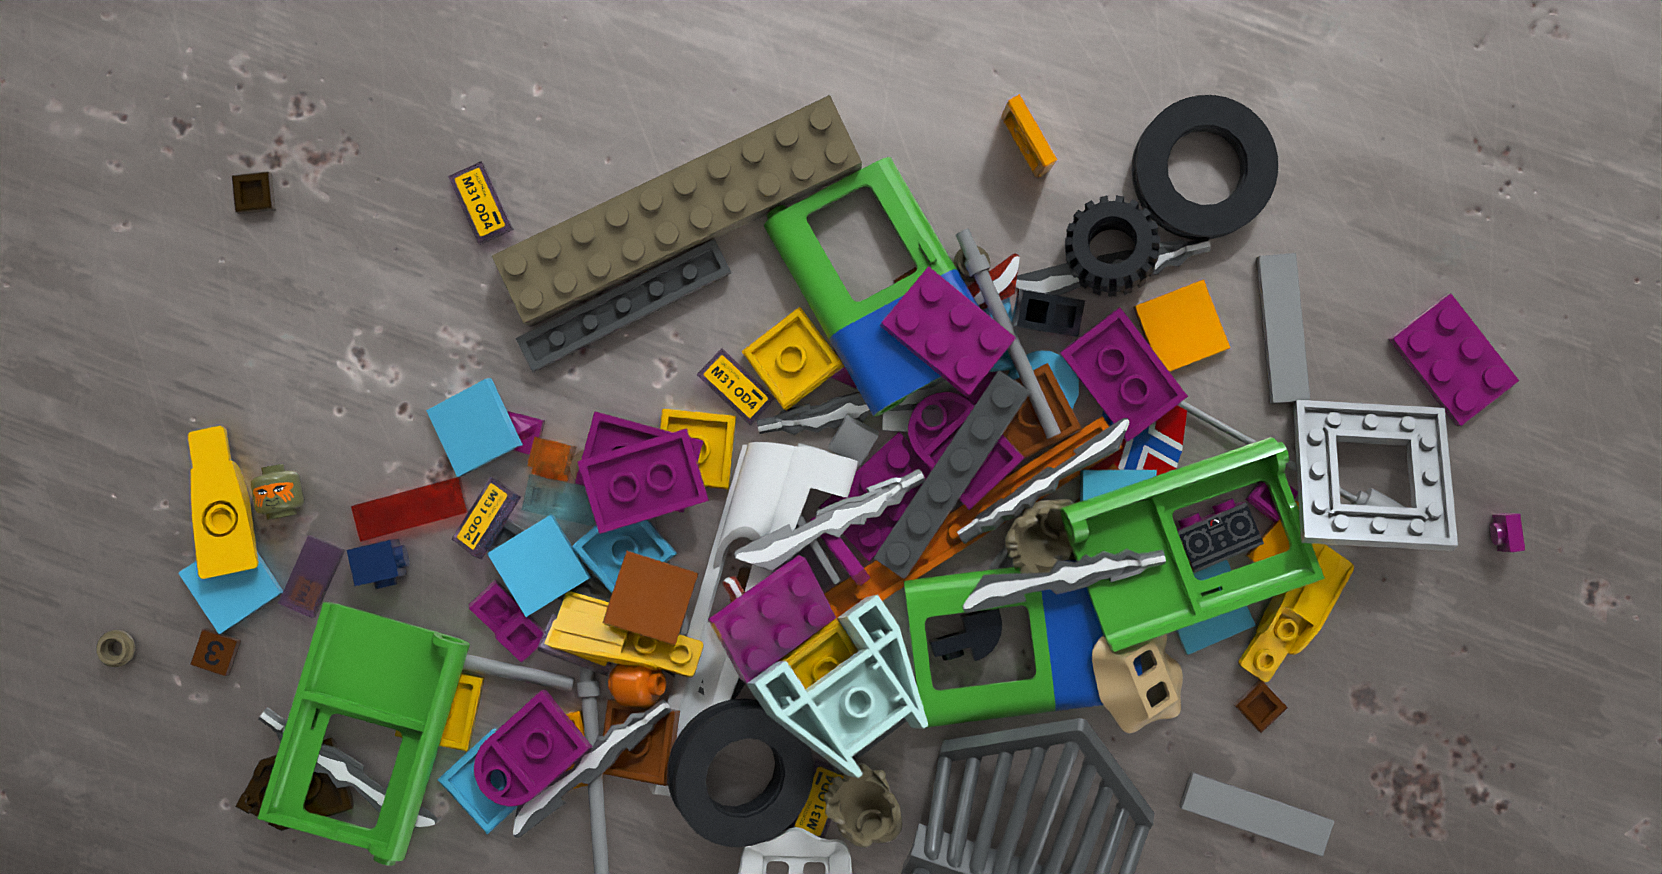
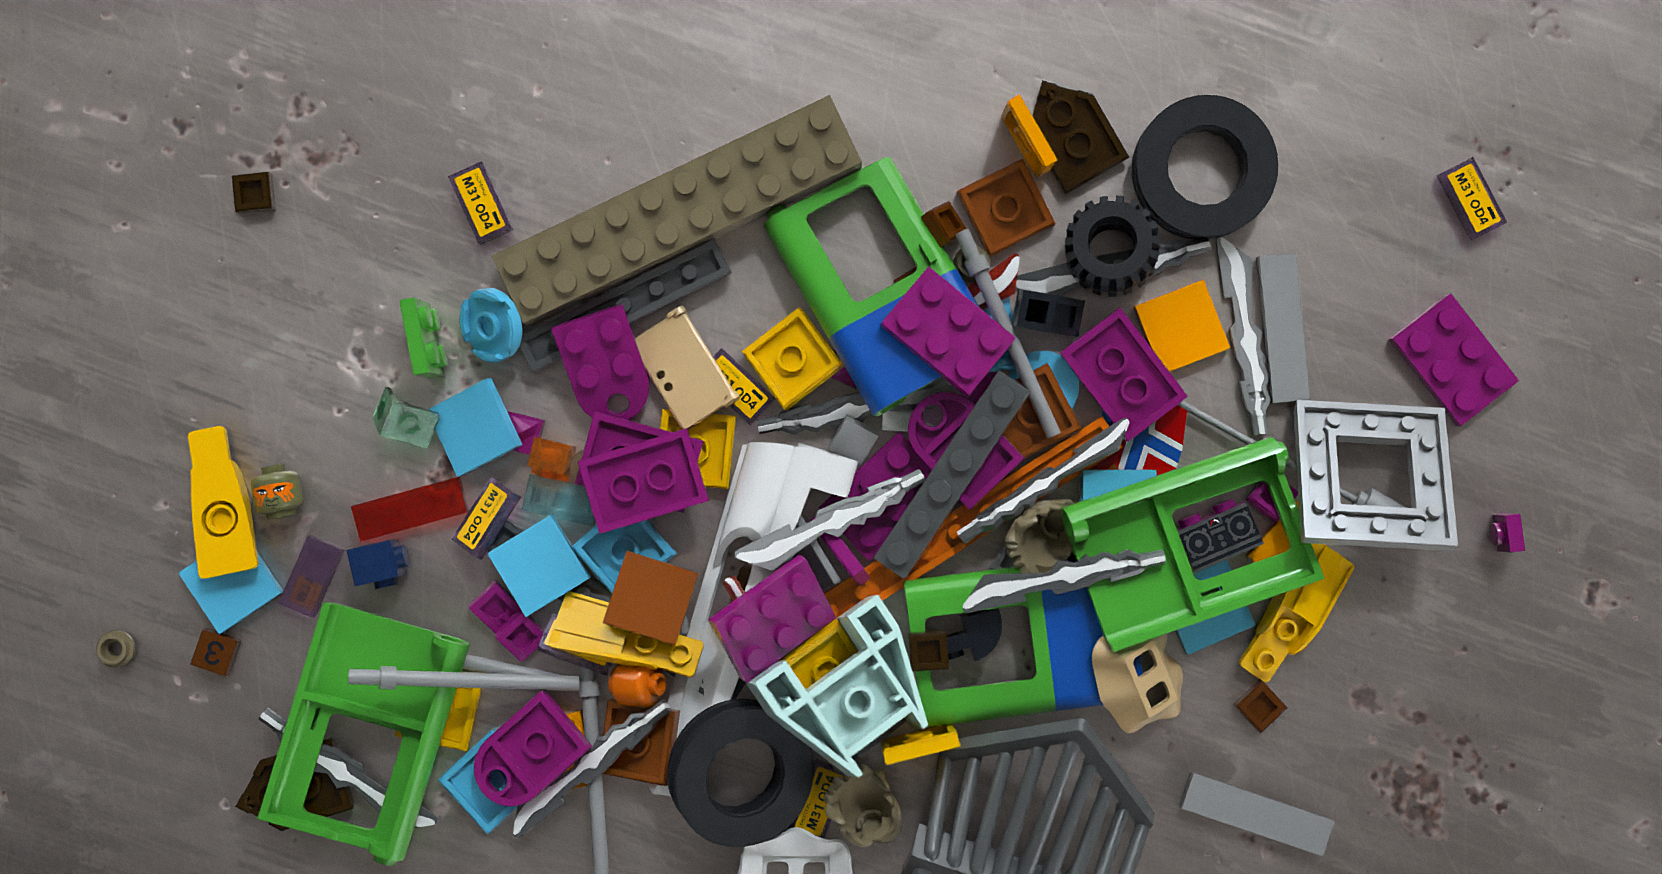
(389, 677): none -> light grey bar
(404, 420): none -> clear green bracket
(420, 330): none -> bright green plate
(491, 324): none -> medium azure tile
(603, 361): none -> magenta plate
(691, 377): none -> tan door
(919, 743): none -> yellow tile
(928, 650): none -> dark brown tile
(943, 223): none -> reddish brown tile
(1006, 208): none -> dark orange tile
(1077, 135): none -> dark brown tile
(1245, 336): none -> light grey sword
(1471, 199): none -> tile

